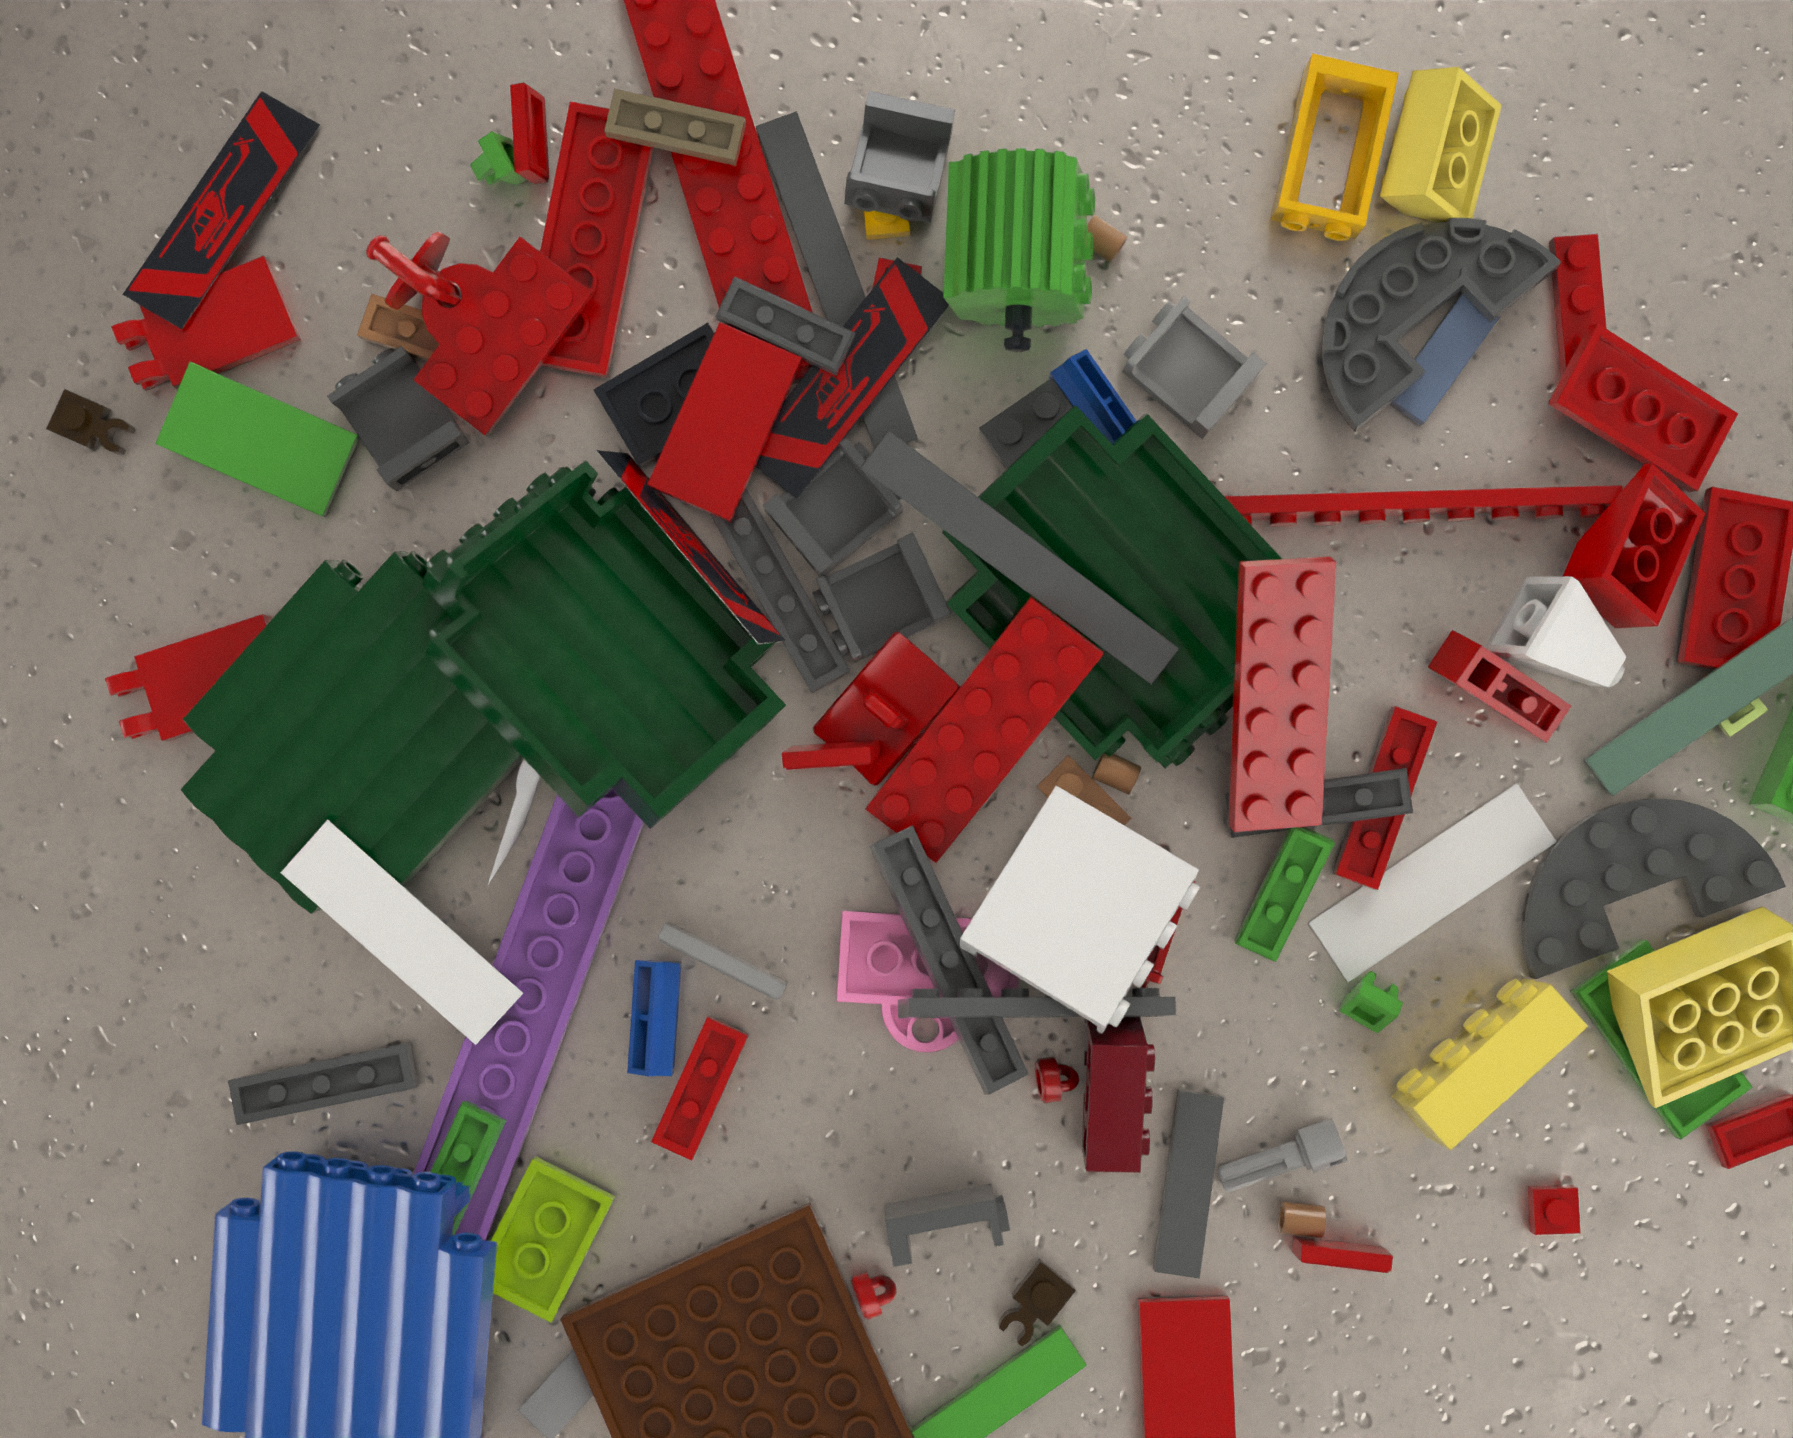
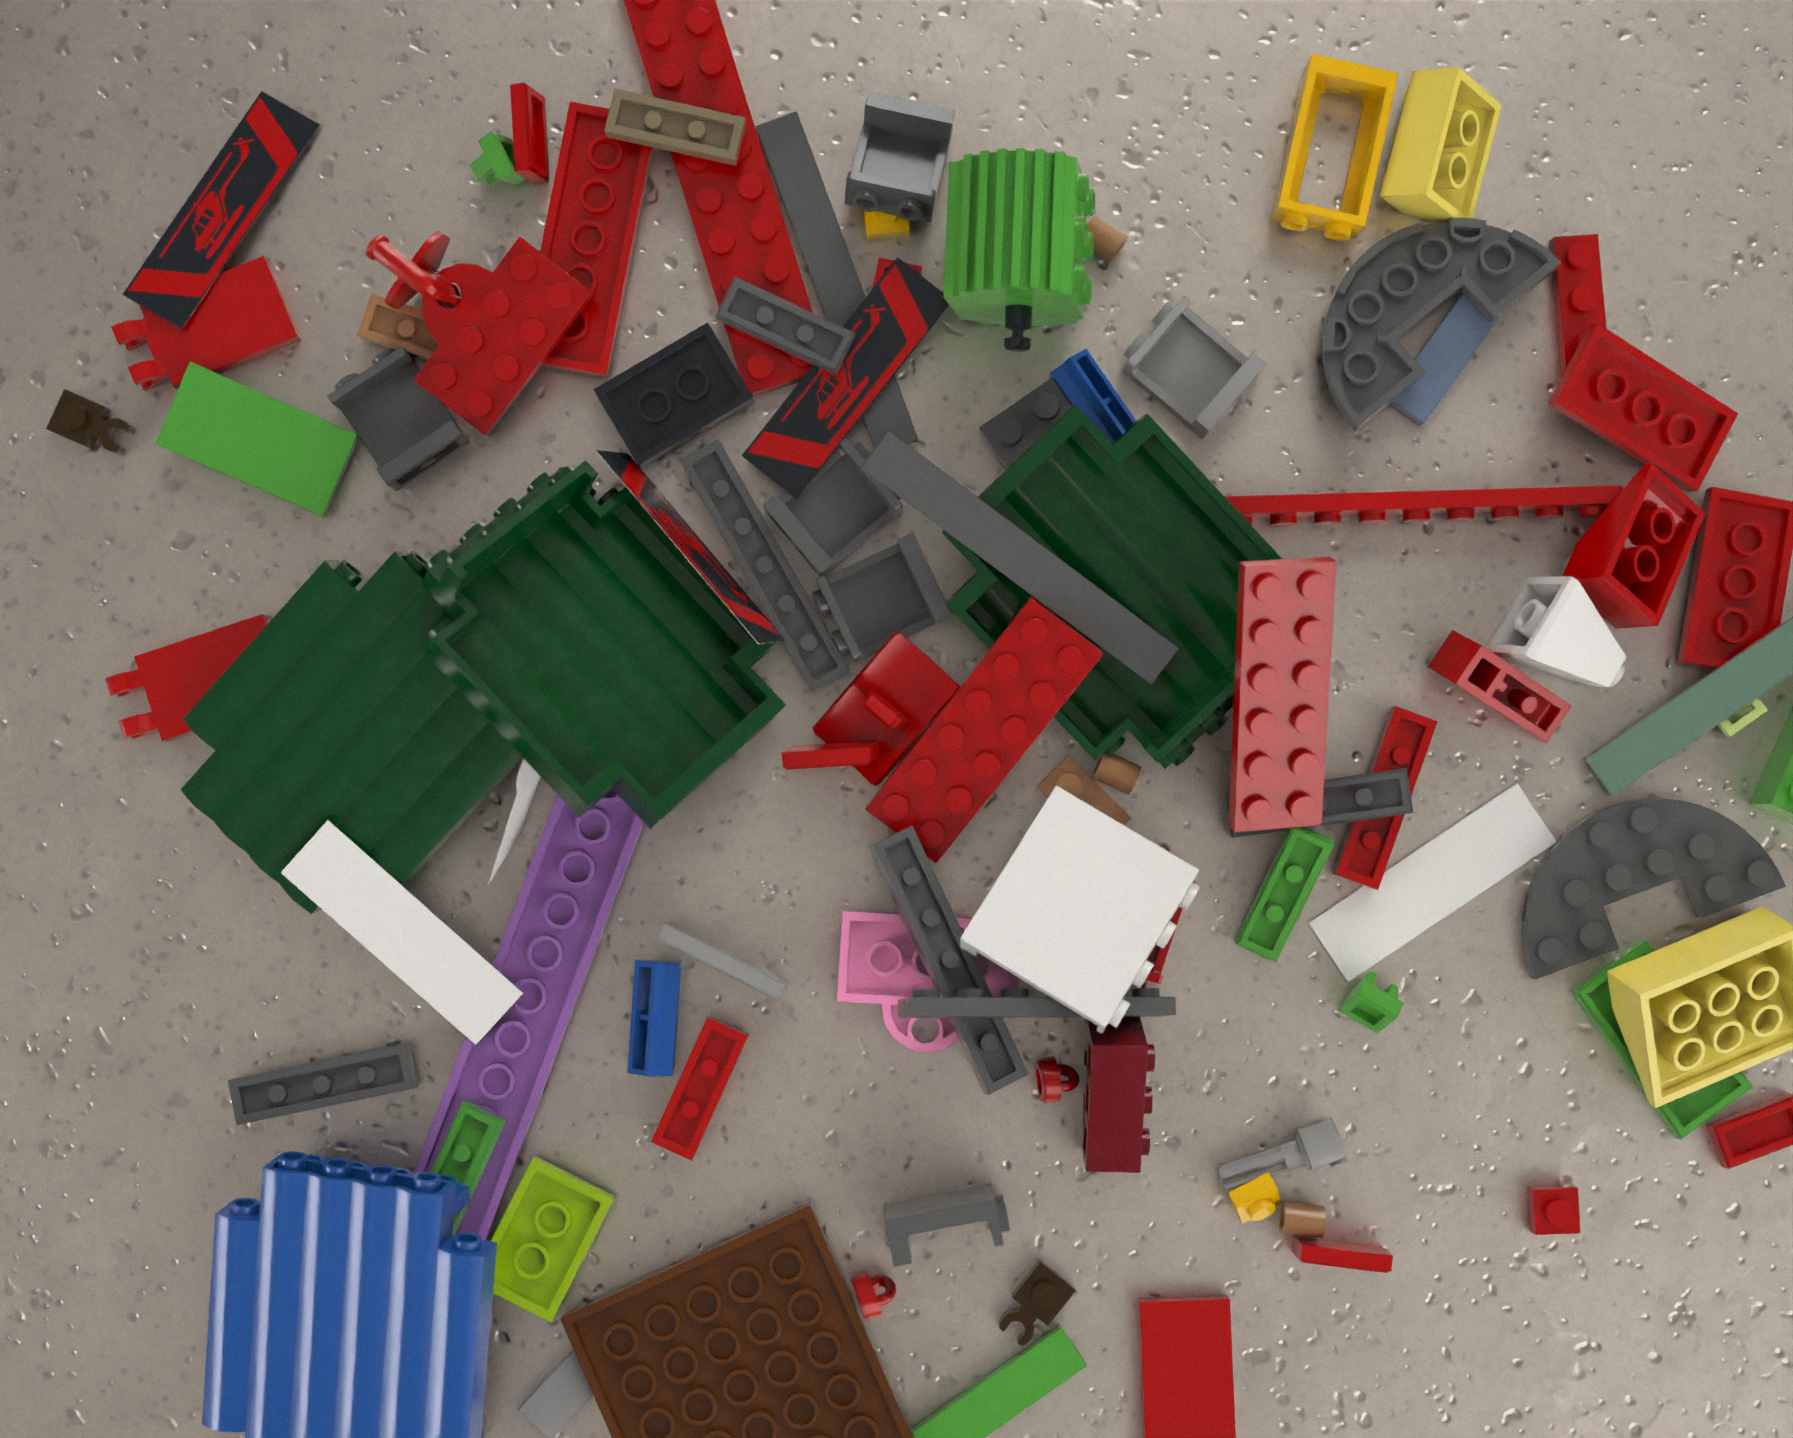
(725, 422): red tile -> none
(1188, 1184): dark grey tile -> none
(1255, 1199): none -> yellow plate
(1487, 1060): light yellow brick -> none

